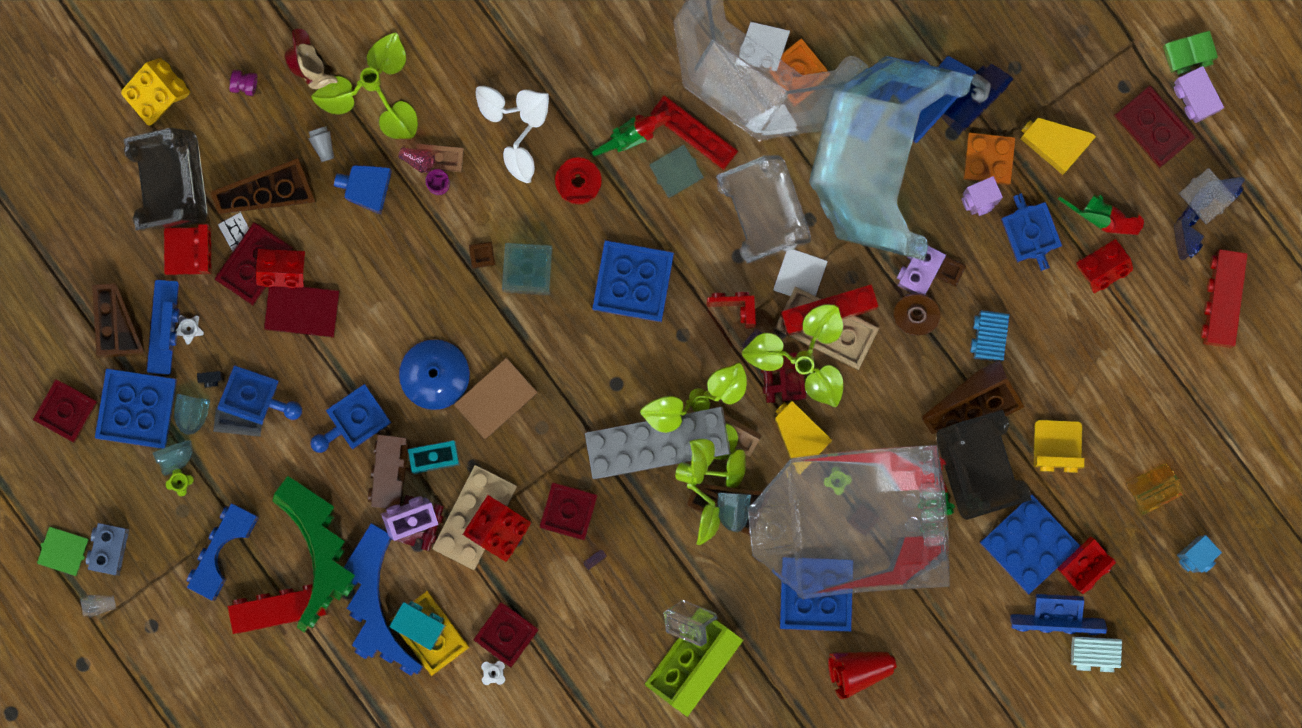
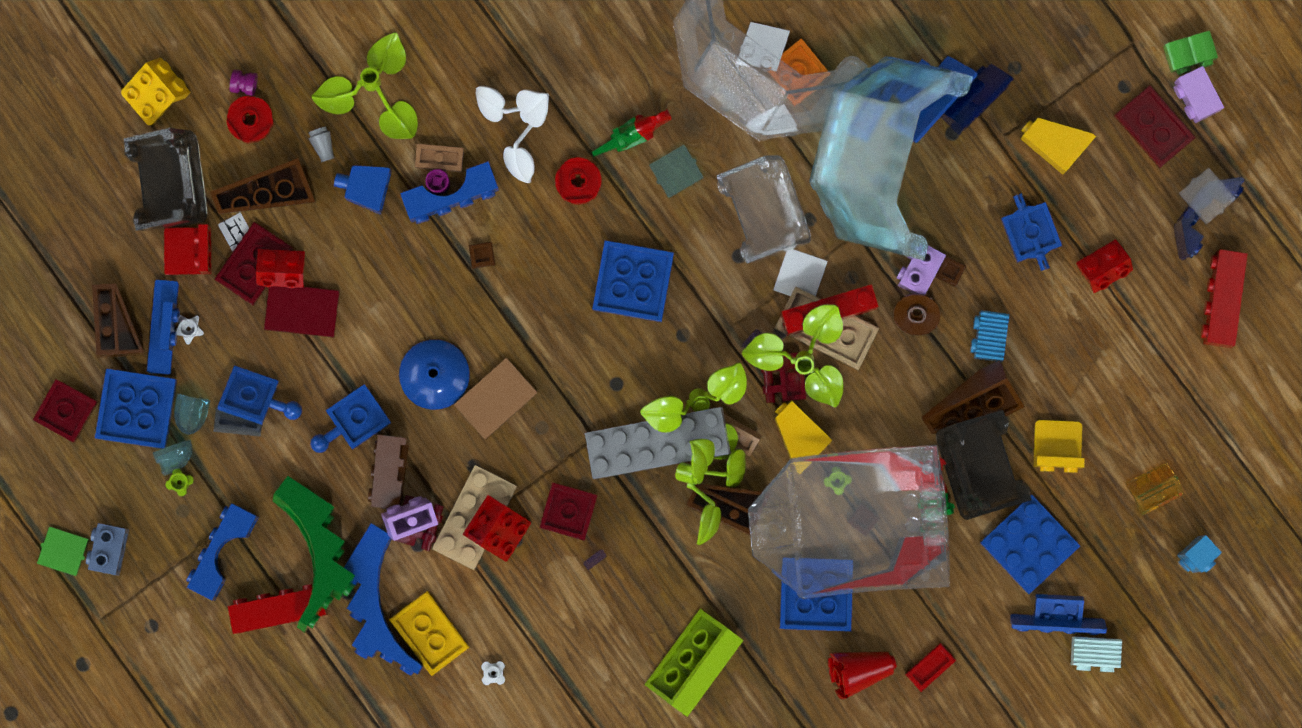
(97, 604): clear cone -> none
(210, 379): black plate -> none
(251, 106): none -> red plate
(305, 63): hair -> none
(417, 625): teal brick -> none
(418, 159): clear pink cone -> none
(433, 457): teal brick -> none
(477, 184): none -> blue arch
(506, 634): dark red plate -> none
(527, 269): clear light blue brick -> none
(688, 622): clear panel -> none
(696, 134): red tile -> none
(733, 510): clear light blue brick -> none
(747, 313): red bracket -> none
(930, 667): none -> red tile
(981, 197): lavender brick -> none
(982, 88): light grey arm -> none
(989, 157): orange plate -> none
(1086, 566): red bracket -> none
(1108, 217): animal -> none

